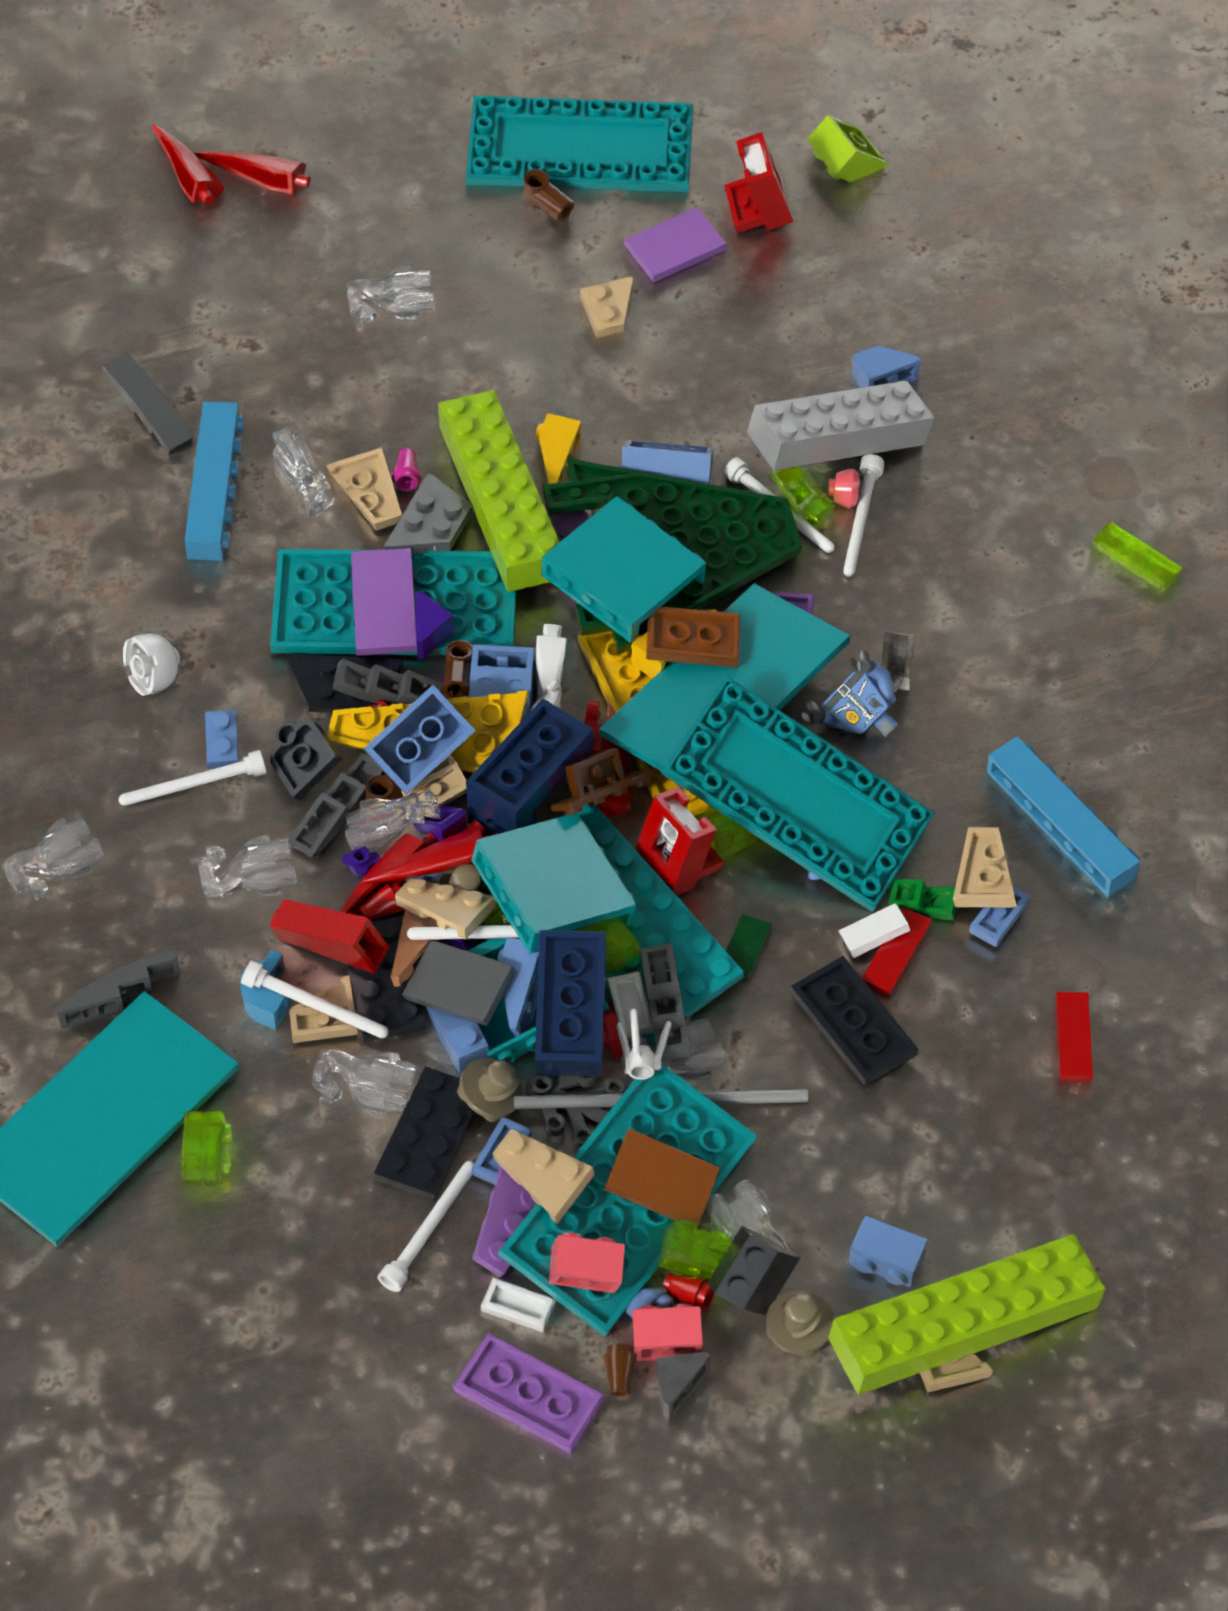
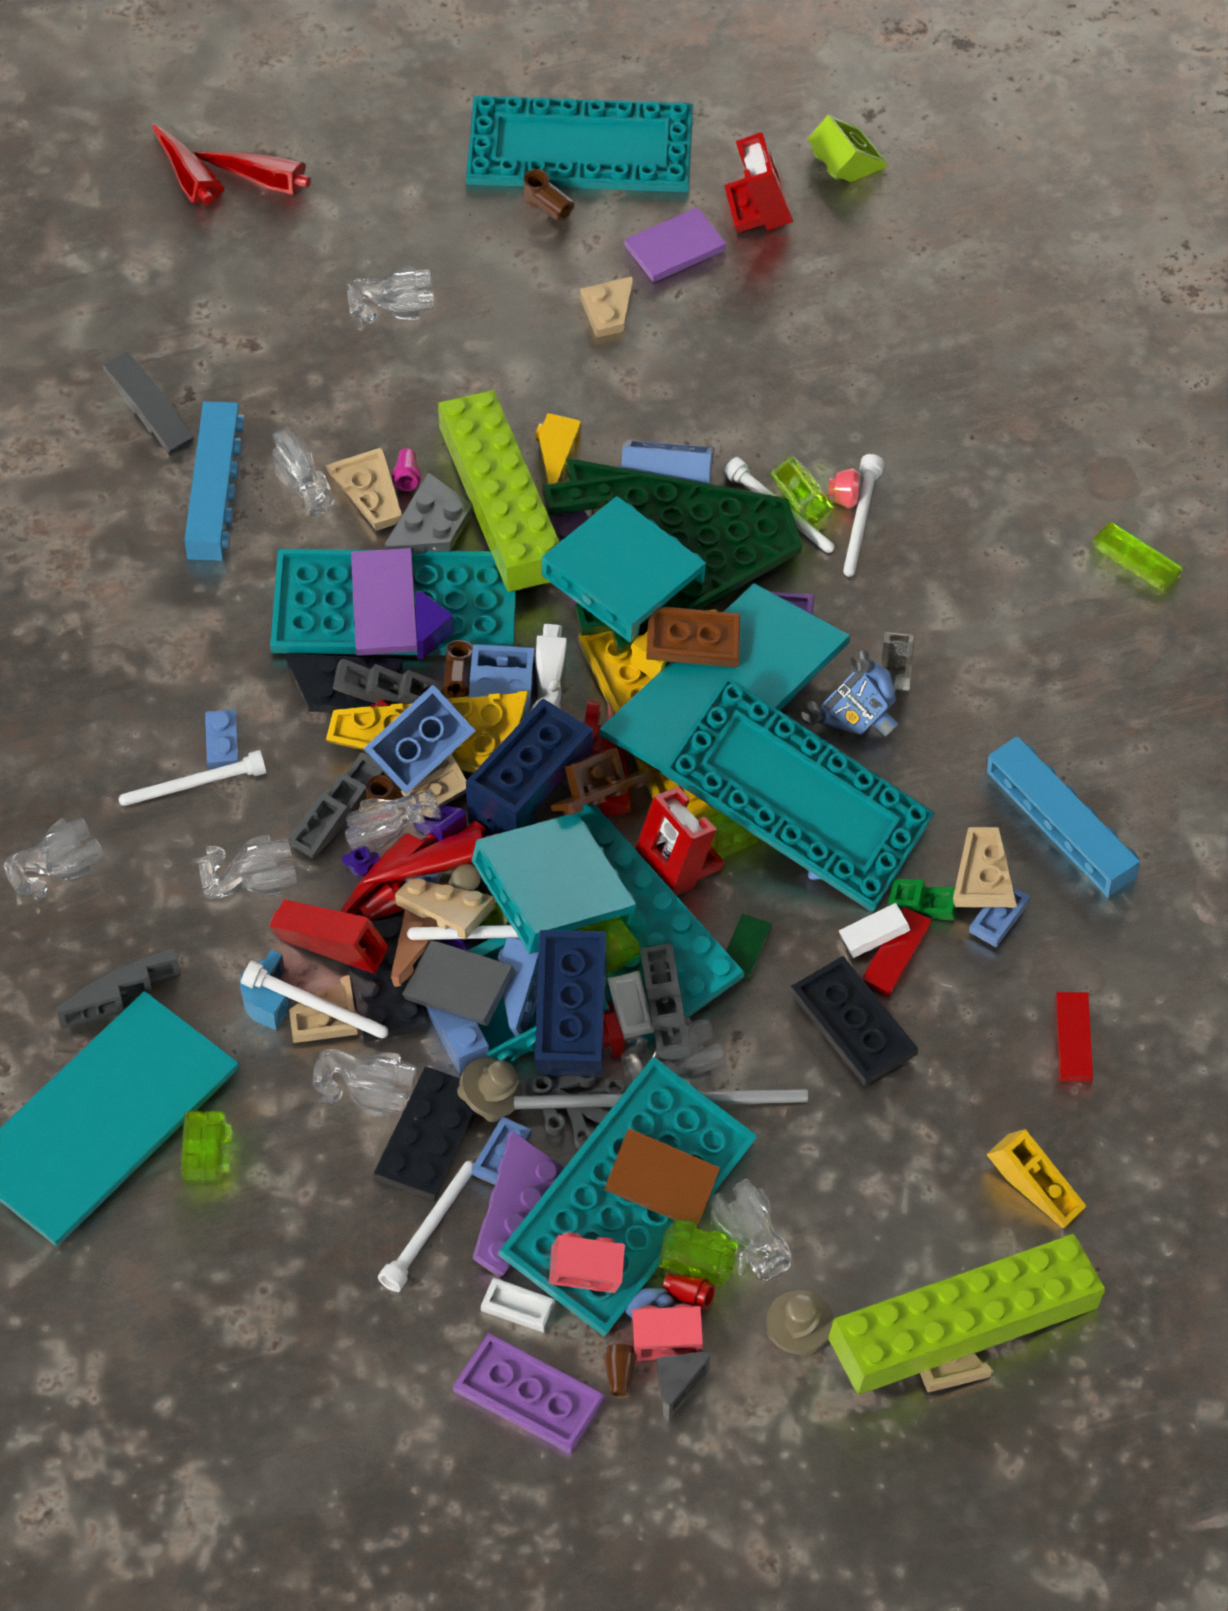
(151, 662): white cylinder -> none
(303, 756): black plate -> none
(544, 1172): tan wing -> none
(641, 1060): white plant -> none
(752, 1271): black slope -> none
(840, 425): light grey brick -> none
(884, 366): medium blue slope -> none
(887, 1252): medium blue brick -> none
(1036, 1177): none -> yellow slope

